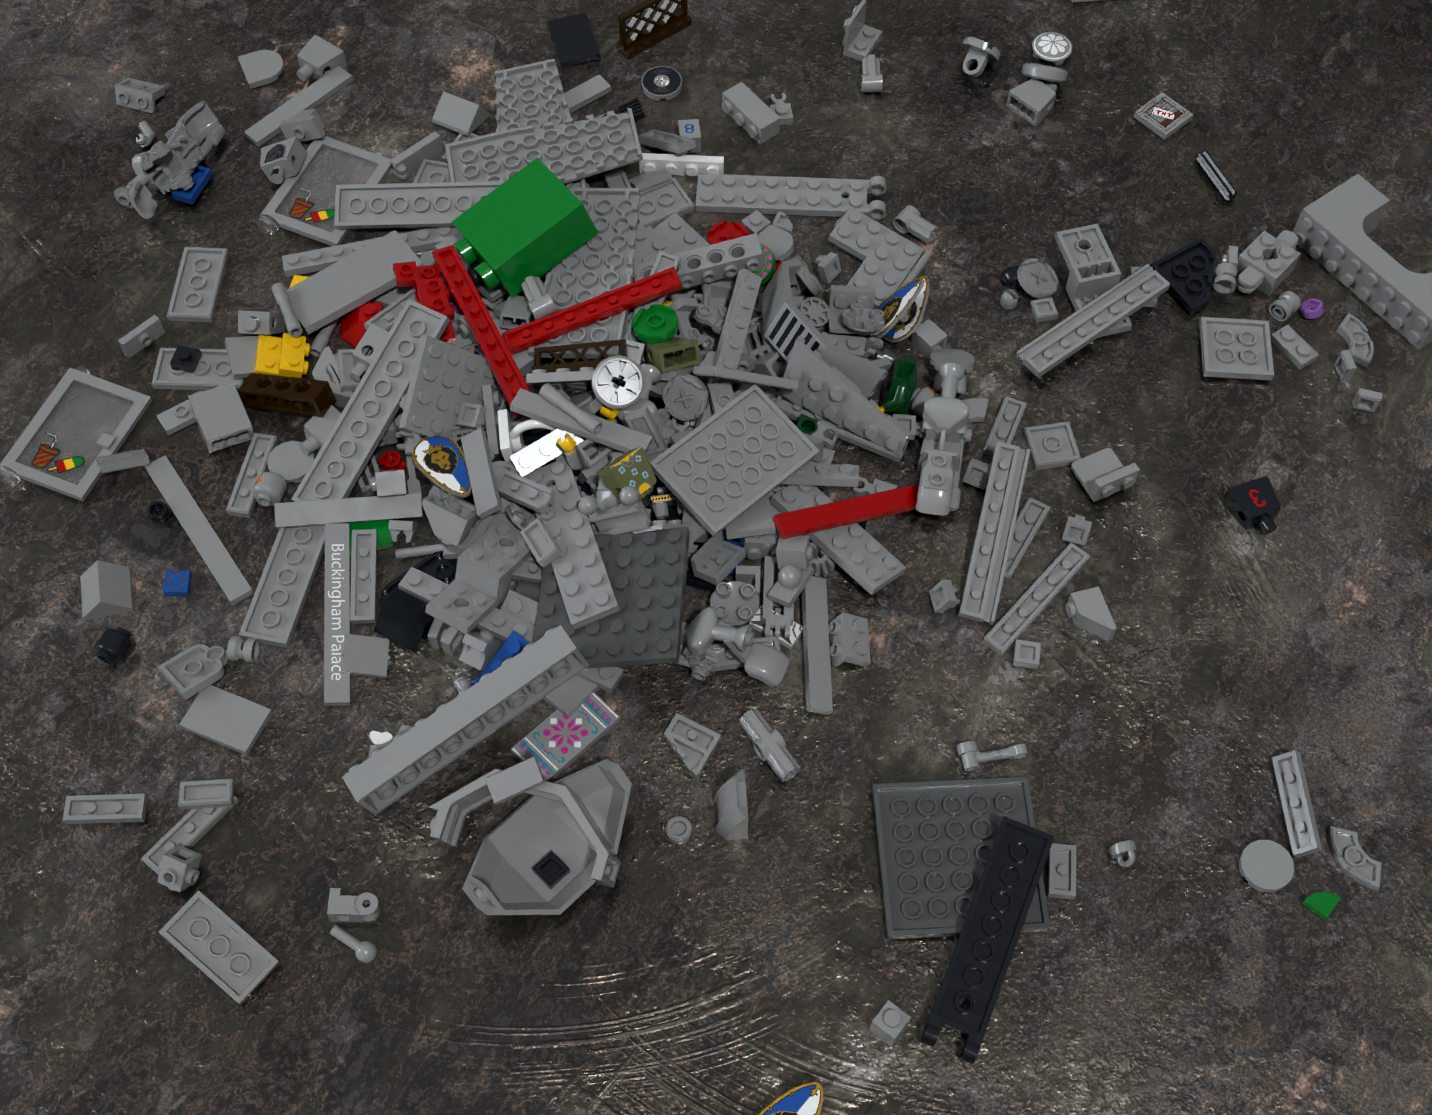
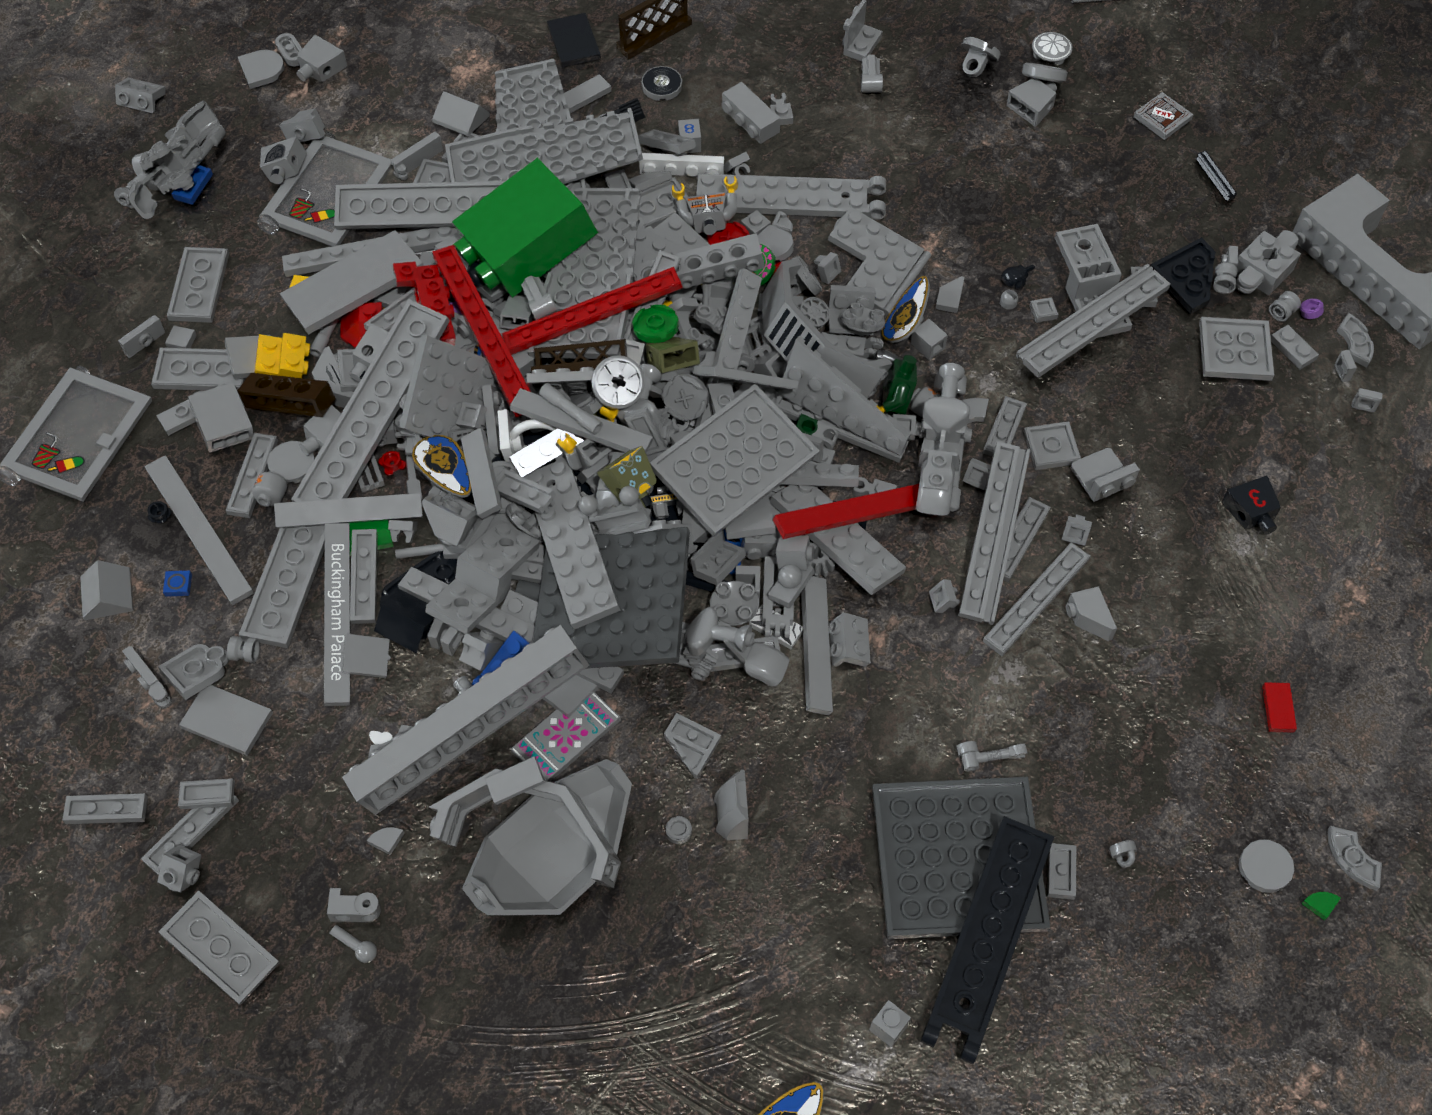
(114, 646): black head -> none
(122, 460): light grey tile -> none
(147, 679): none -> light grey hinge
(148, 134): light grey arm -> none
(180, 337): none -> light grey tile
(185, 358): black plate -> none
(260, 321): light grey torso -> none
(288, 48): none -> light grey plate
(290, 319): light grey piece -> none
(305, 100): light grey tile -> none
(386, 839): none -> light grey tile
(389, 482): light grey brick -> none
(540, 542): light grey tile -> none
(551, 869): black tile -> none
(708, 211): none -> light grey torso
(737, 163): none -> light grey tile
(769, 745): light grey piece -> none
(897, 304): shield -> none
(911, 221): light grey piece -> none
(950, 295): none -> light grey tile
(956, 356): light grey tile -> none
(1026, 654): light grey plate -> none
(1037, 278): light grey tile -> none
(1279, 707): none -> red tile
(1296, 804): light grey plate -> none

